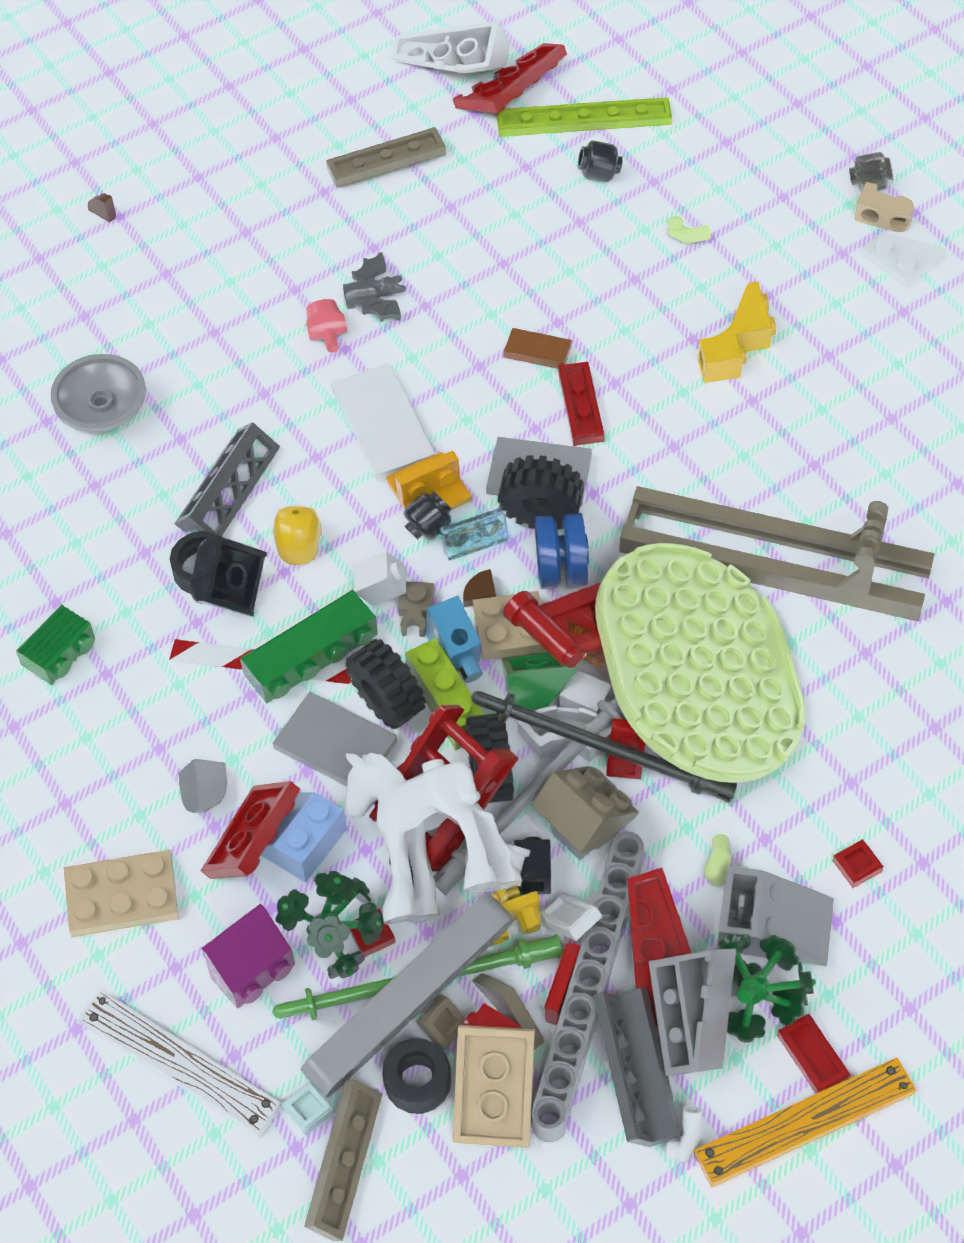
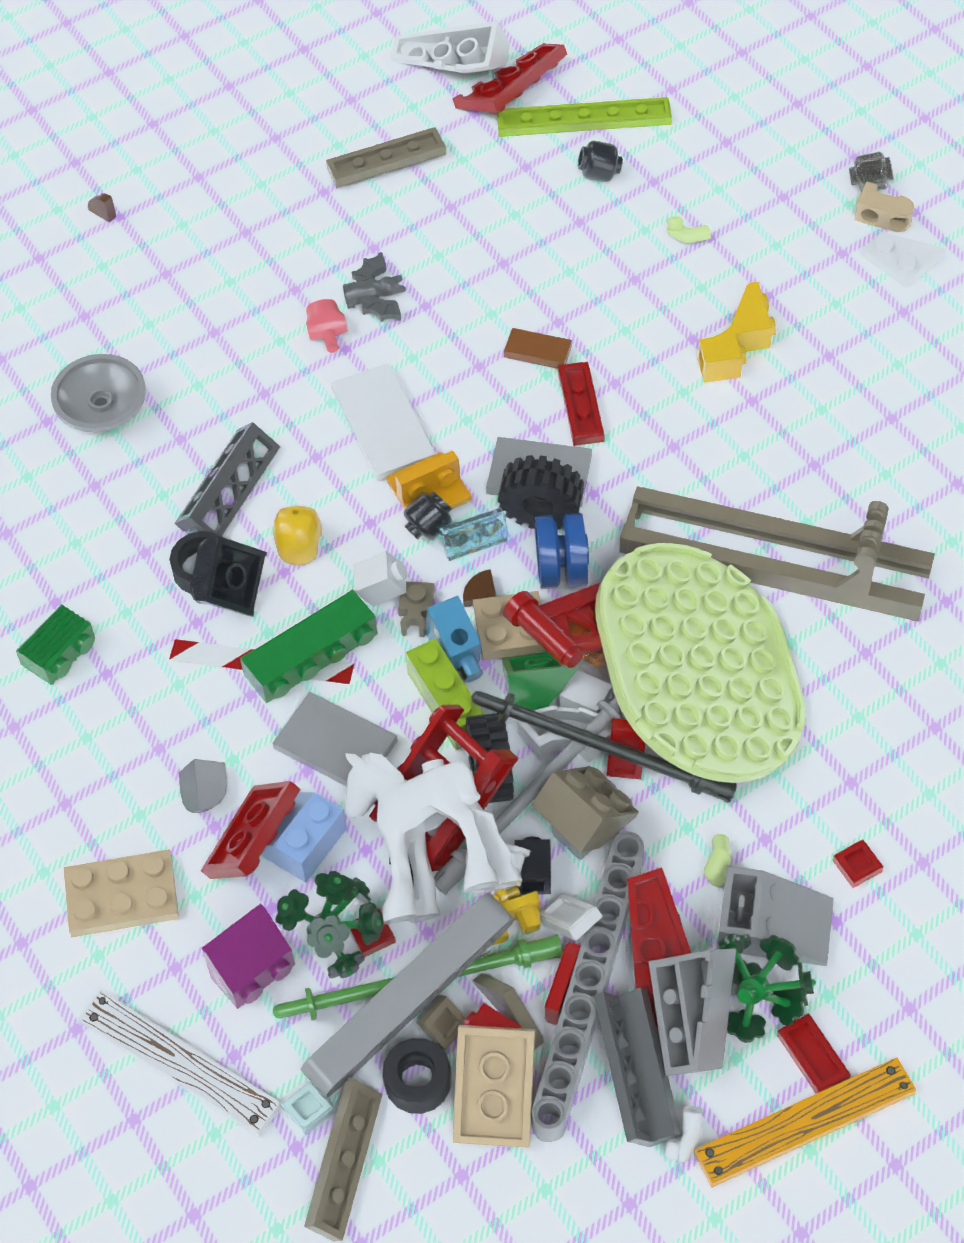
(385, 683): black tyre -> none

